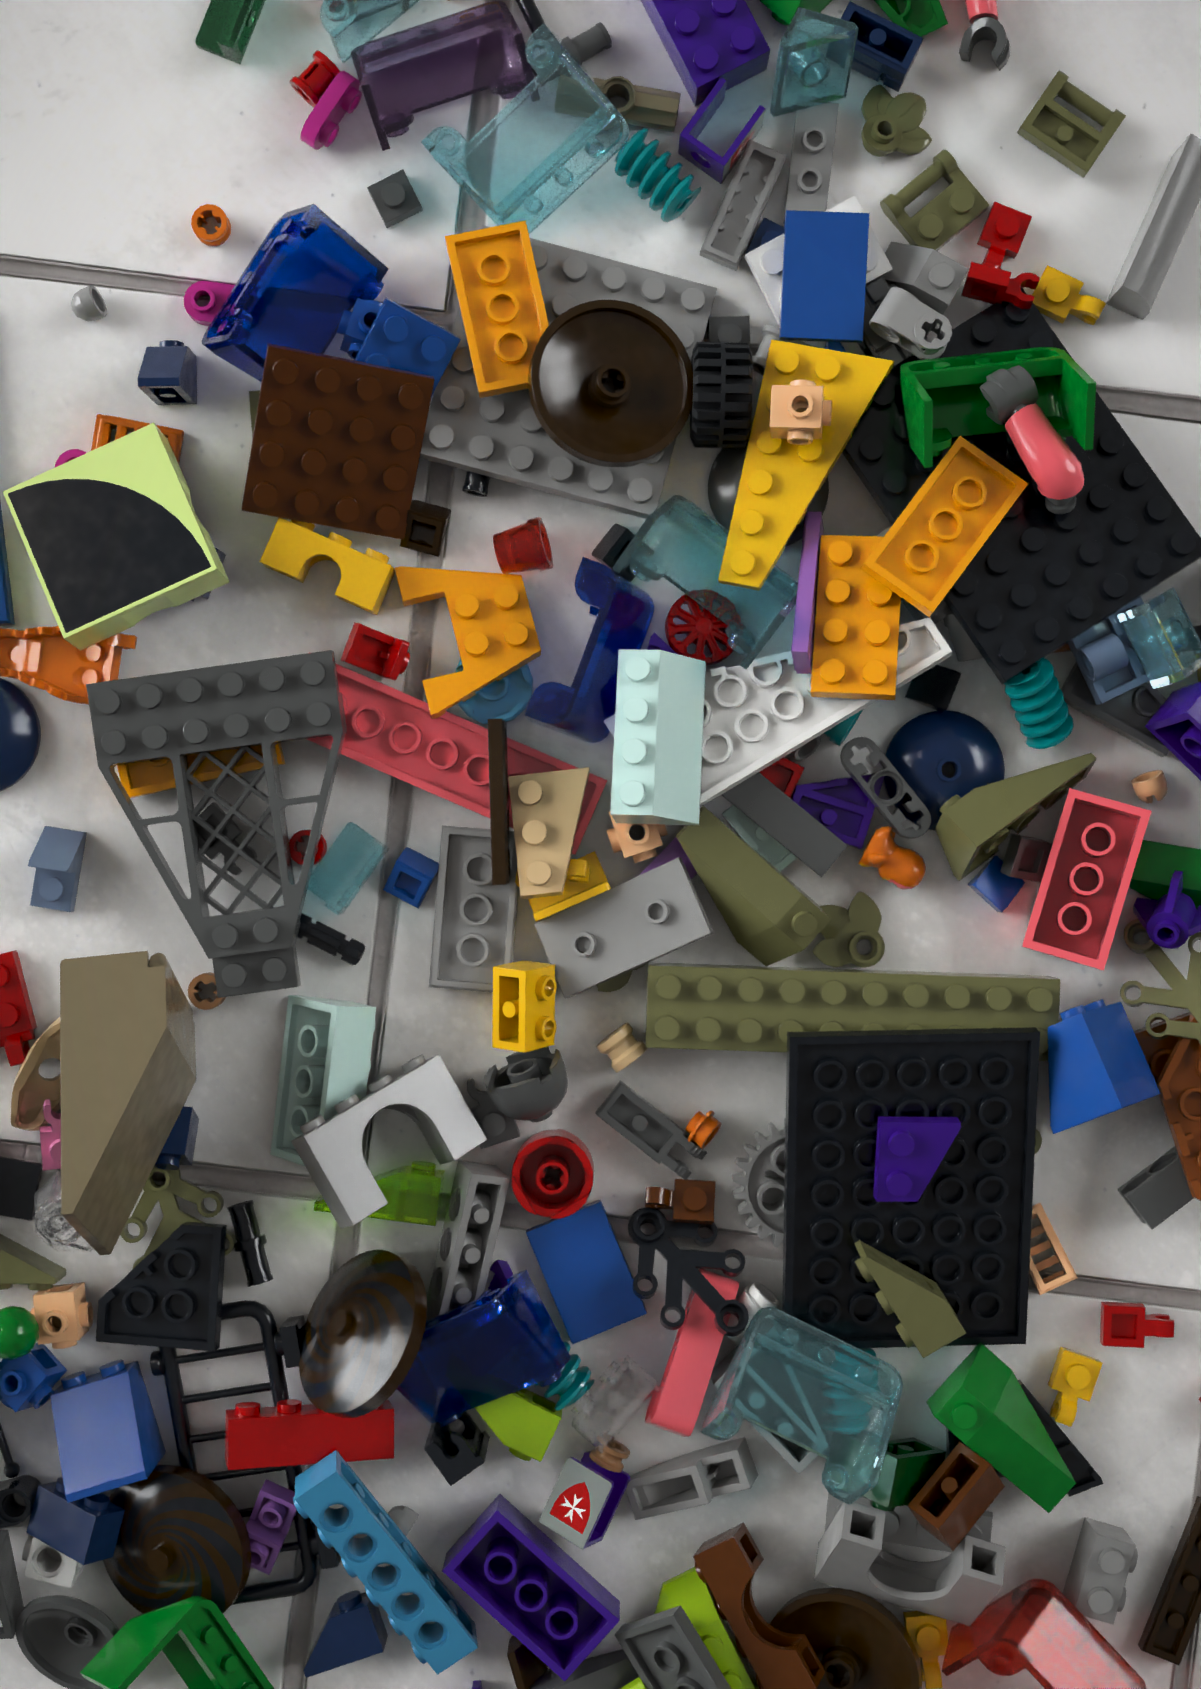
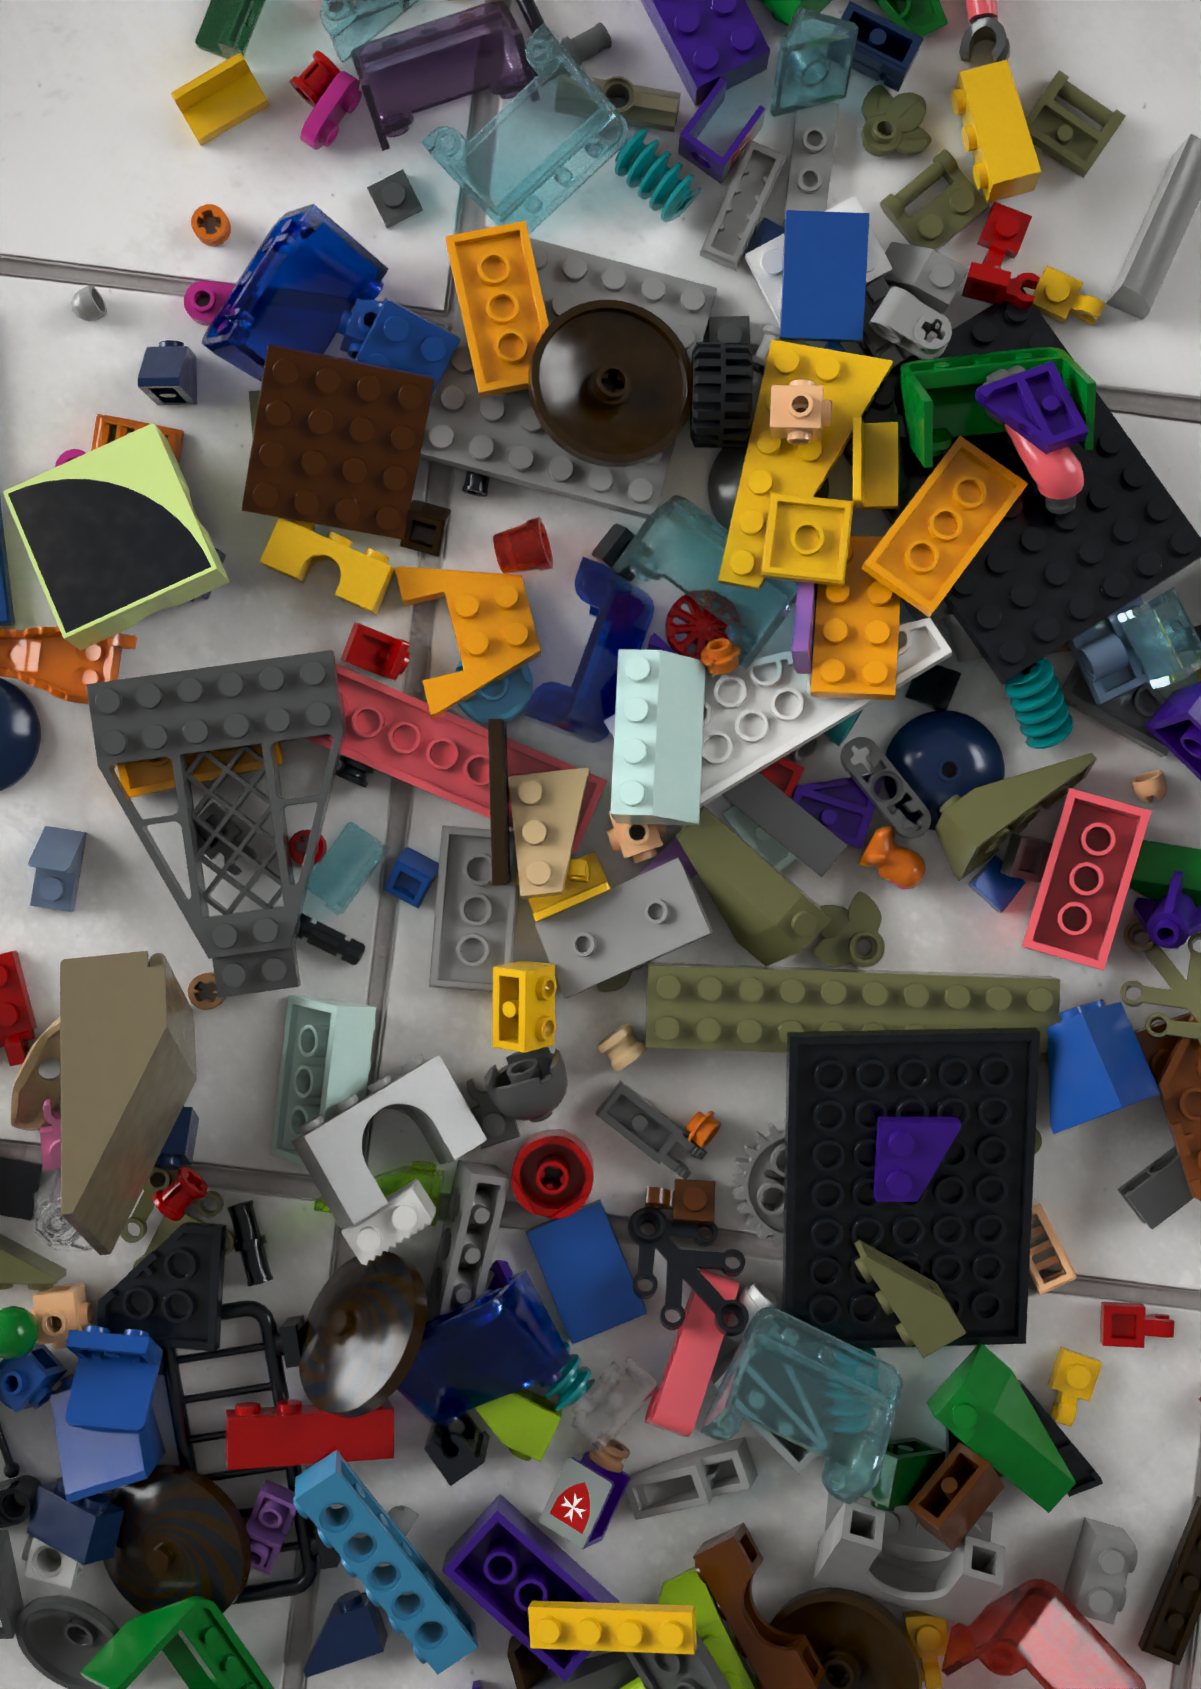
(112, 1379): none -> blue bracket
(180, 1194): none -> red bush
(220, 99): none -> yellow panel
(354, 771): none -> black bush
(403, 1215): none -> white brick
(612, 1627): none -> yellow plate
(720, 656): none -> orange plate
(807, 539): none -> yellow tile
(875, 465): none -> yellow panel
(995, 131): none -> yellow brick
(1036, 407): none -> dark purple wing

